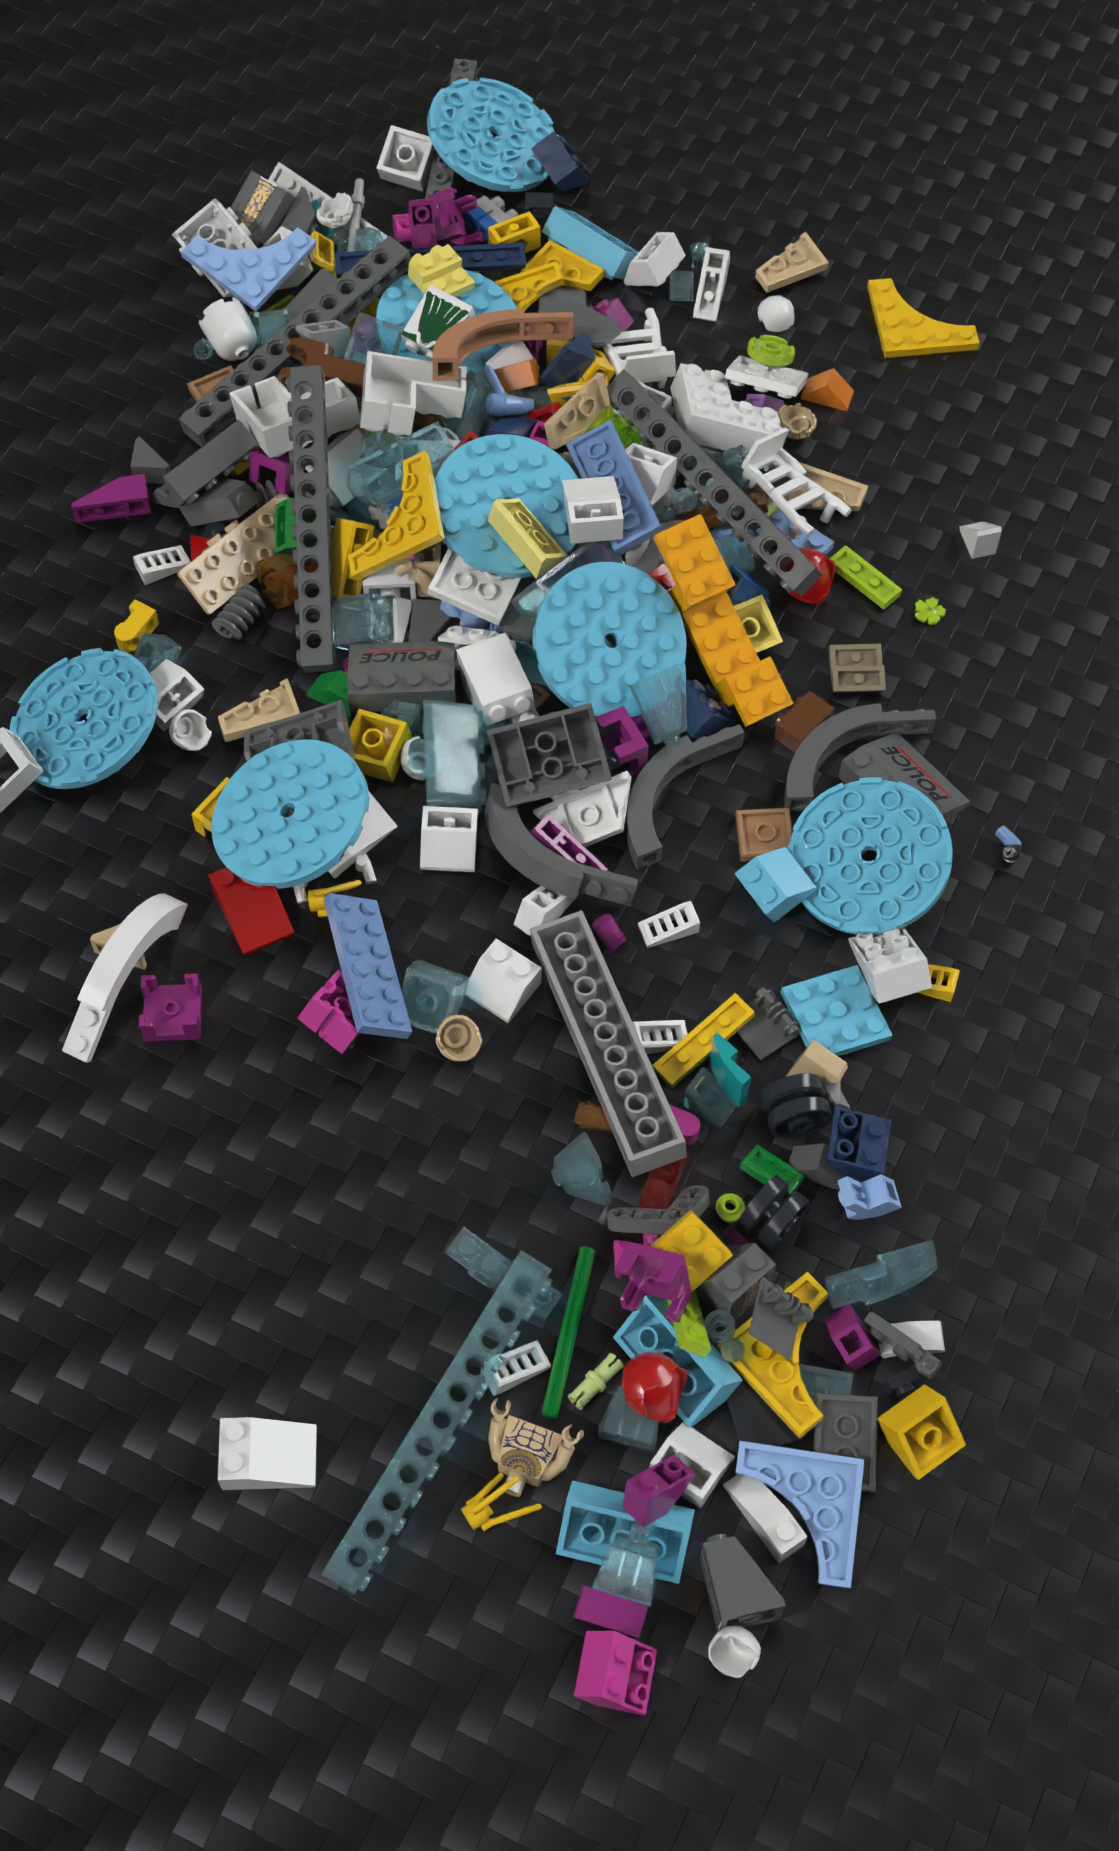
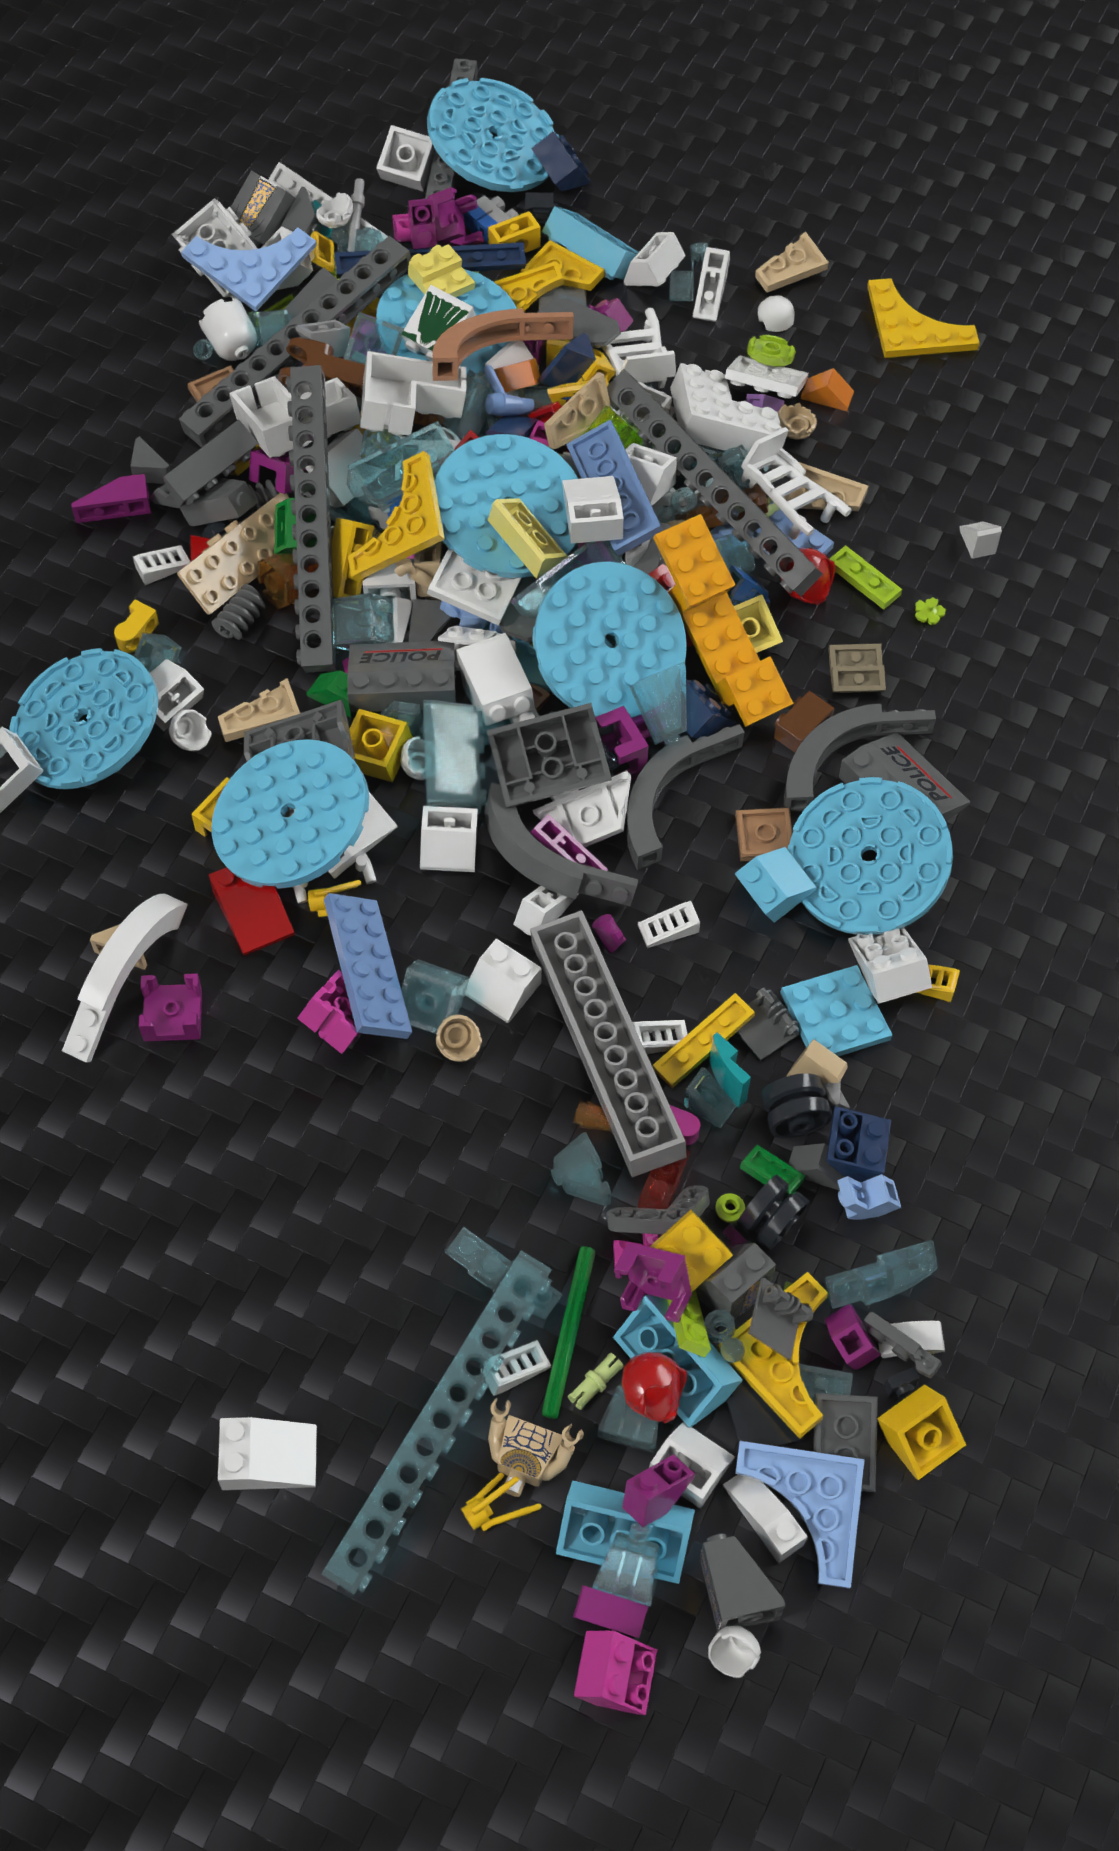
(1012, 844): arm -> none

